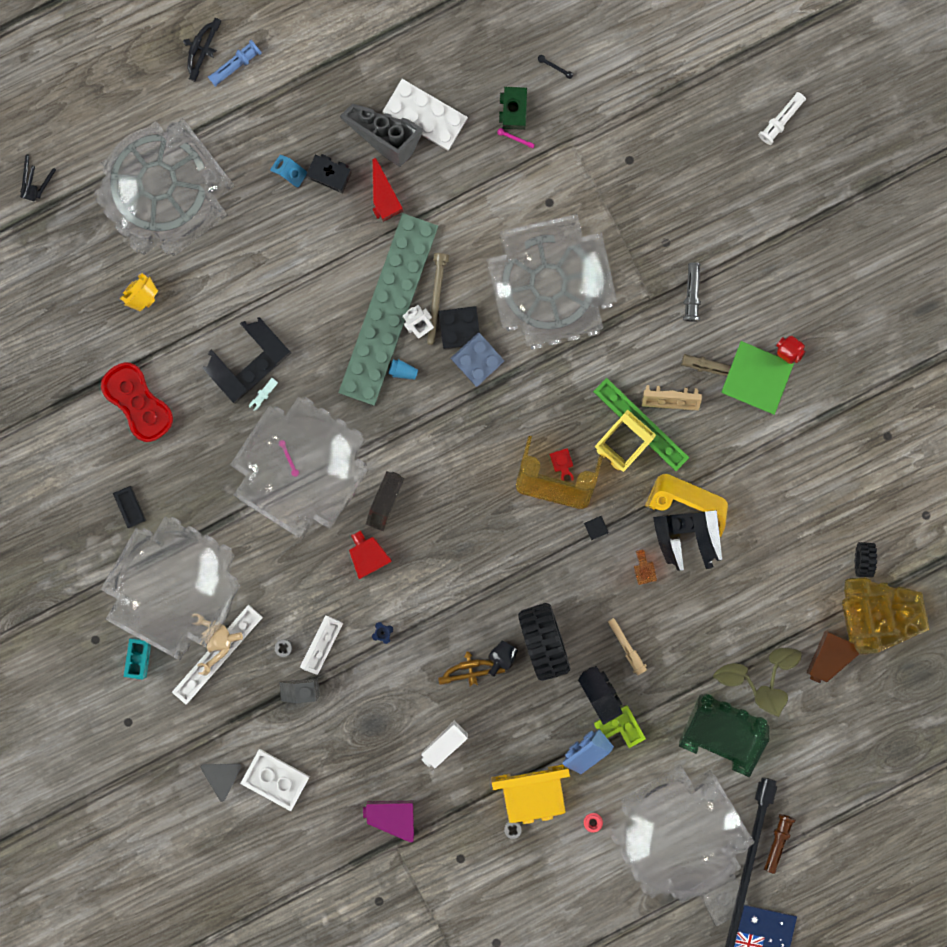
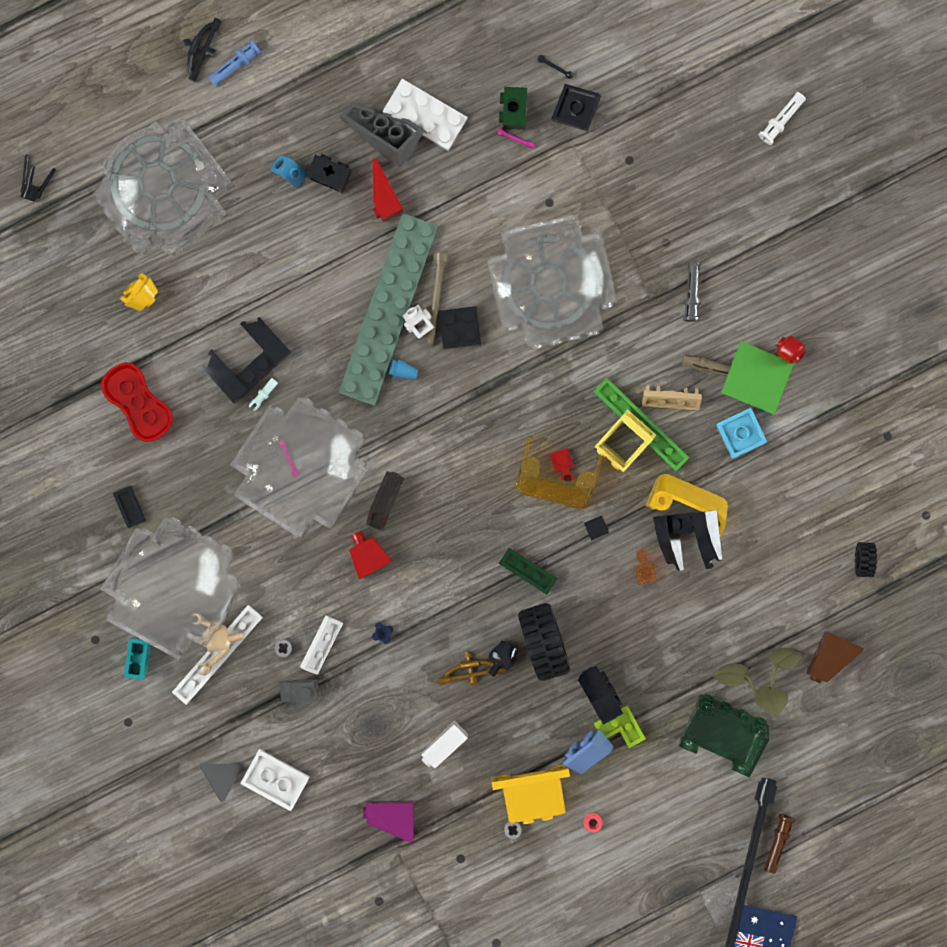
(477, 359): sand blue plate -> none
(527, 571): none -> dark green plate
(576, 107): none -> black hinge
(632, 655): tan pin -> none
(681, 835): clear windscreen -> none
(741, 433): none -> medium azure plate
(881, 615): clear yellow wedge -> none

